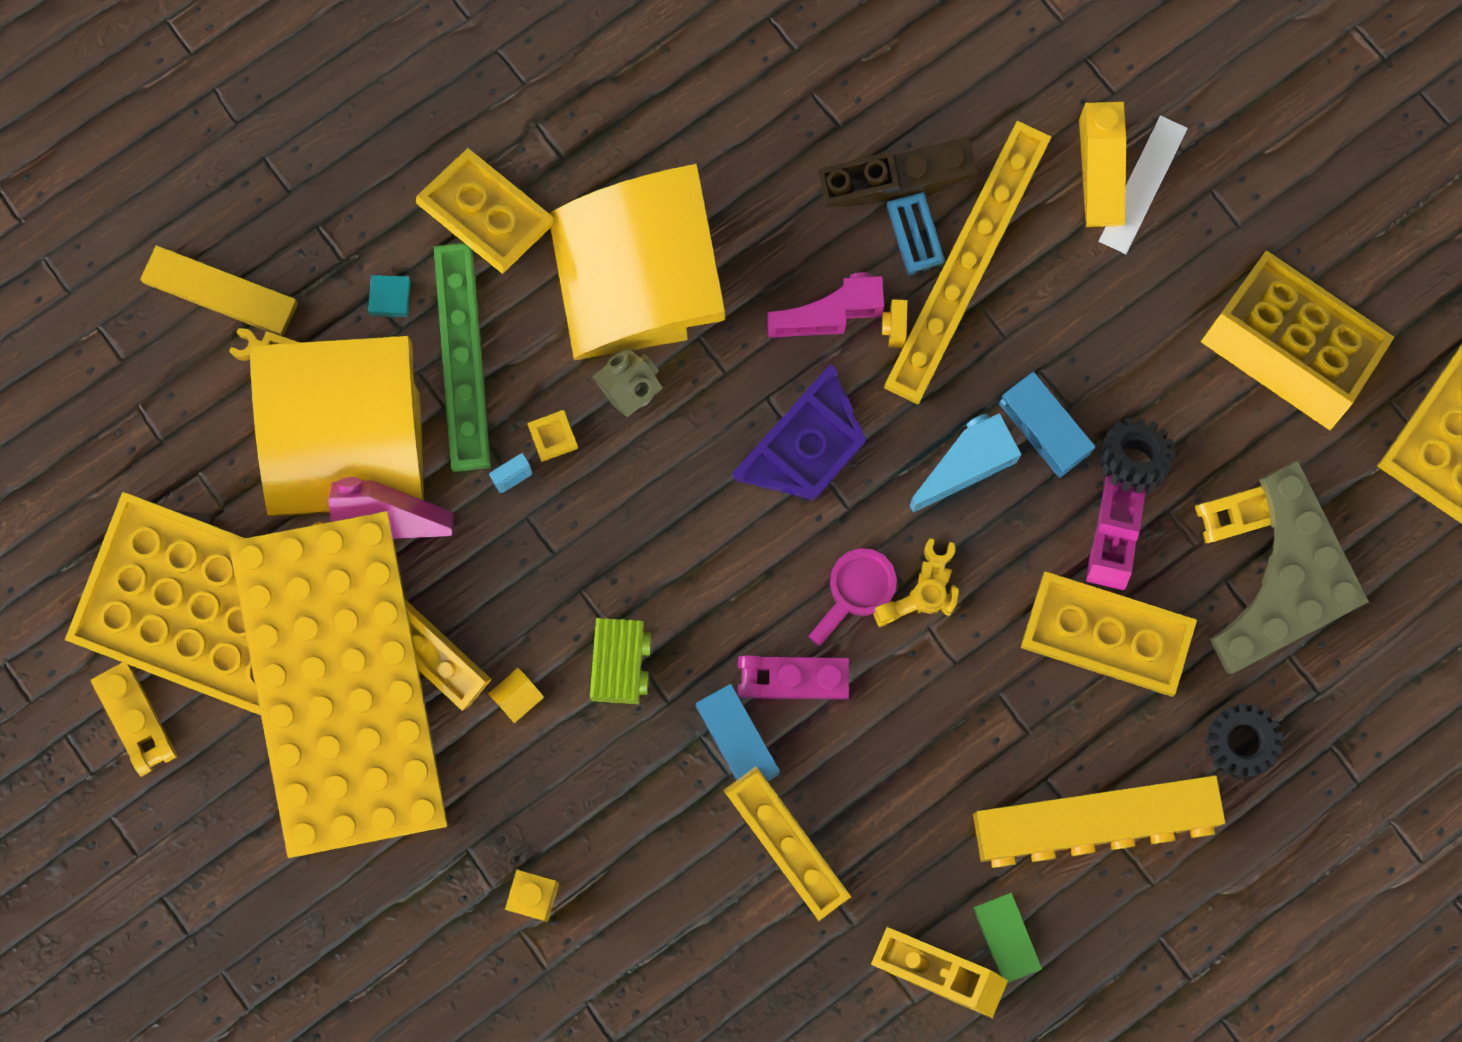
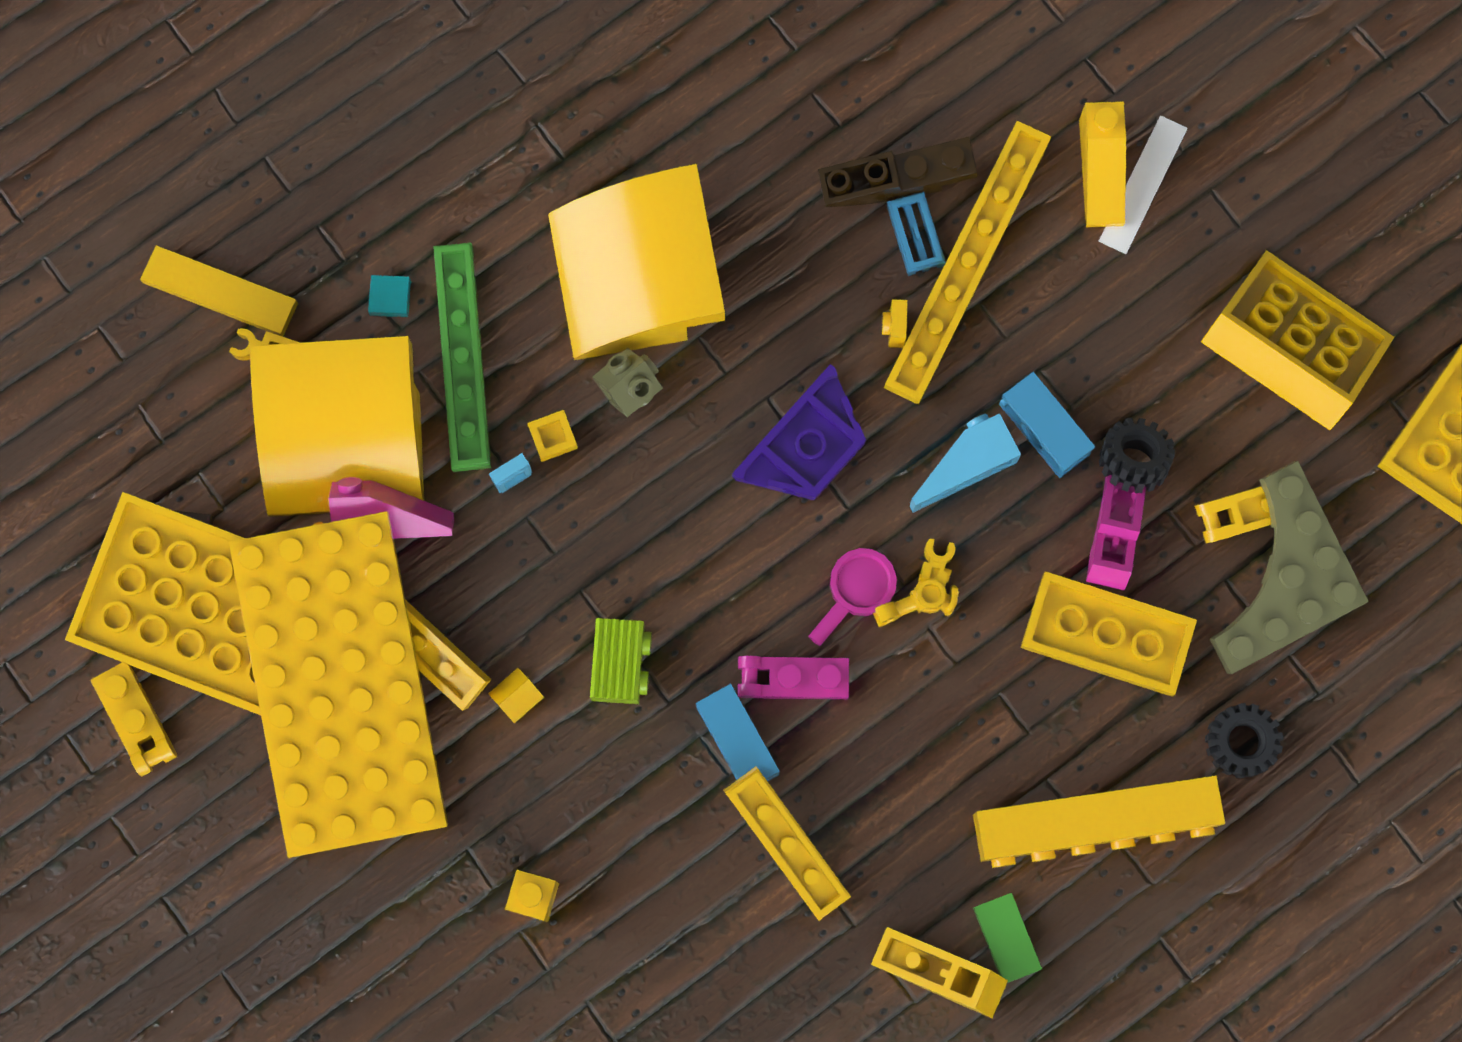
(485, 210): yellow plate -> none
(857, 298): dark pink slope -> none

